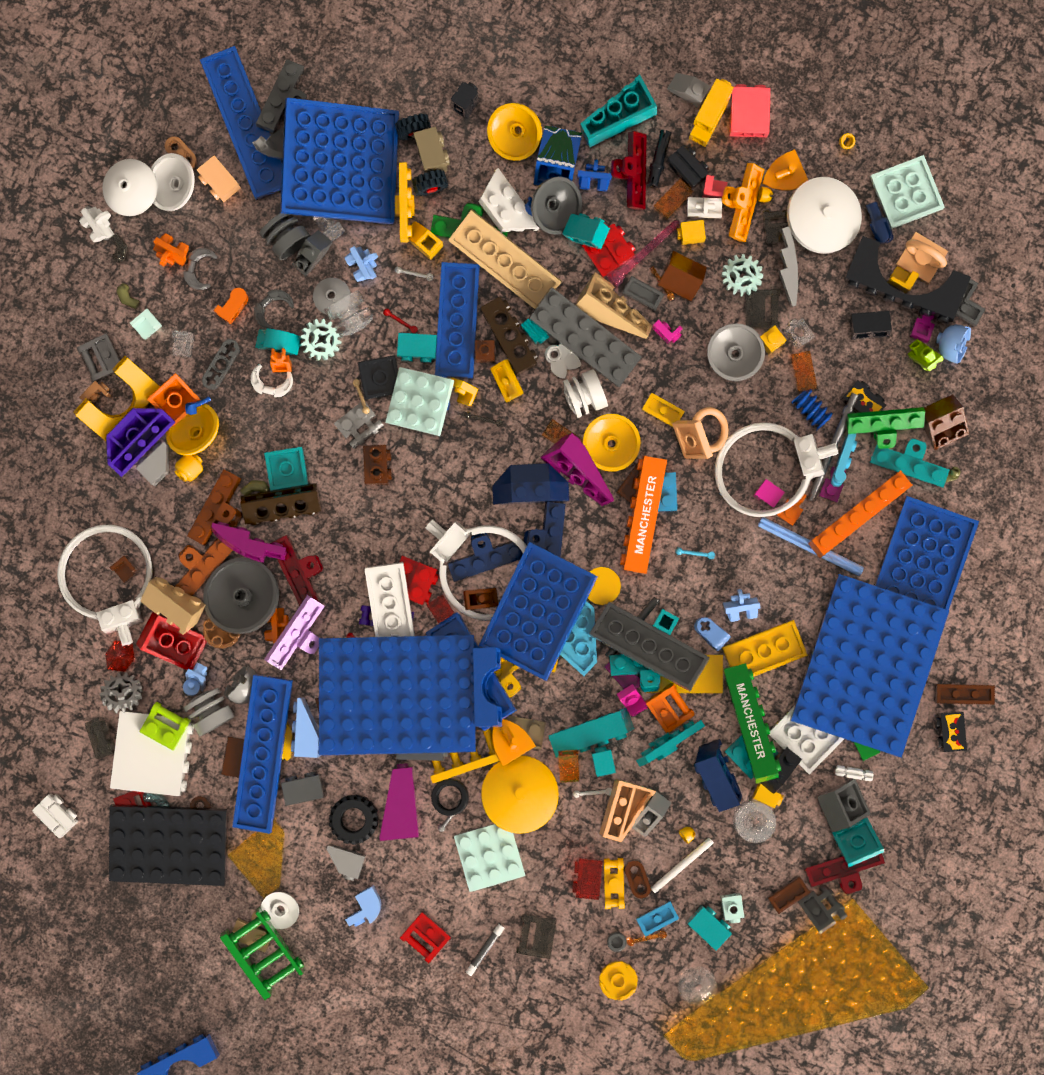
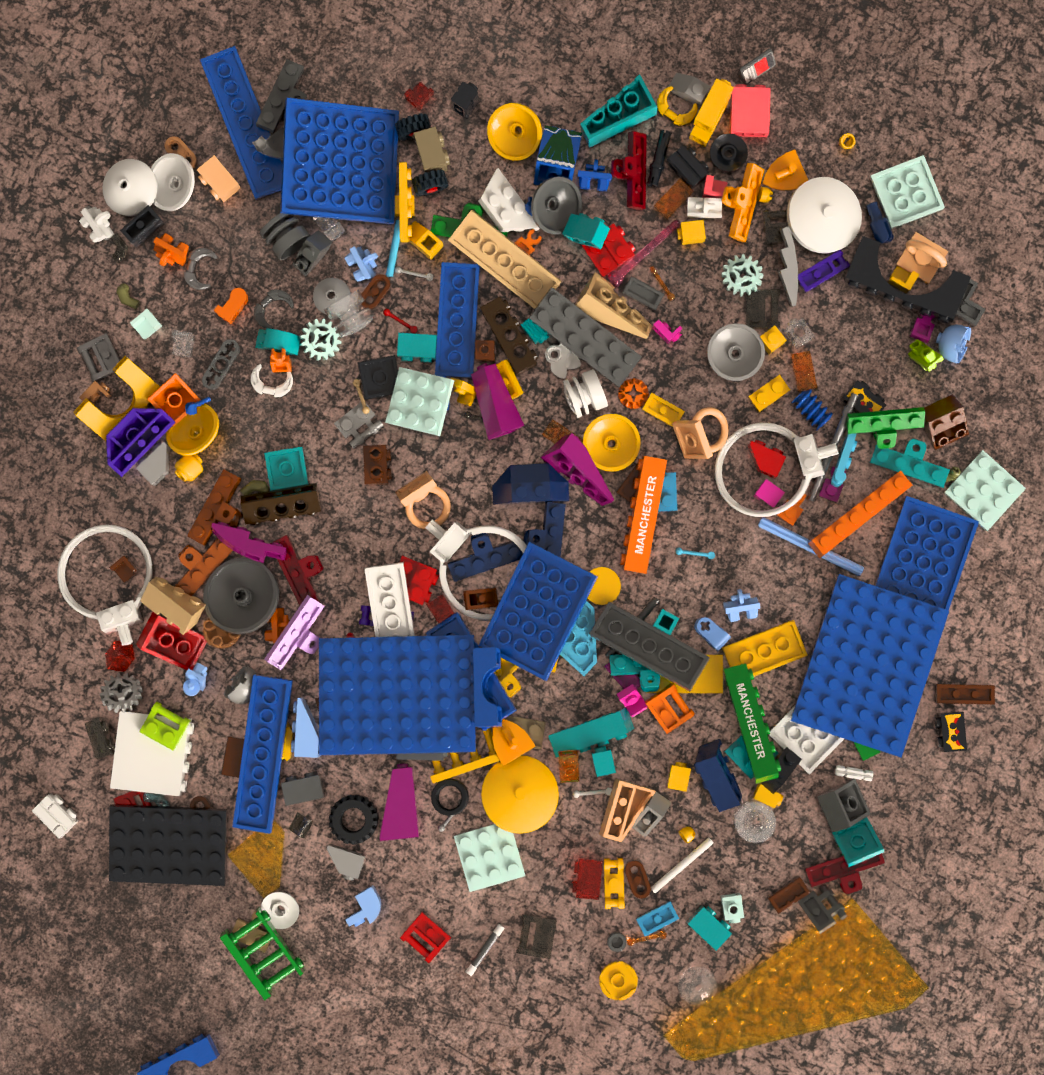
(142, 226): none -> black brick
(208, 711): light grey wheel -> none
(300, 825): none -> clear smoke plate
(372, 290): none -> reddish brown plate
(394, 250): none -> medium azure bar
(418, 490): none -> light nougat tile
(419, 95): none -> clear red panel
(495, 402): none -> magenta slope
(527, 244): none -> orange plate
(627, 400): none -> orange gear
(663, 106): none -> yellow piece
(667, 743): teal plate -> none
(678, 776): none -> yellow brick
(682, 276): reddish brown slope -> none
(729, 143): none -> black dish
(757, 67): none -> slope
(766, 460): none -> red slope
(769, 393): none -> yellow plate
(822, 271): none -> dark purple plate
(870, 325): black hinge -> none
(984, 490): none -> light aqua plate

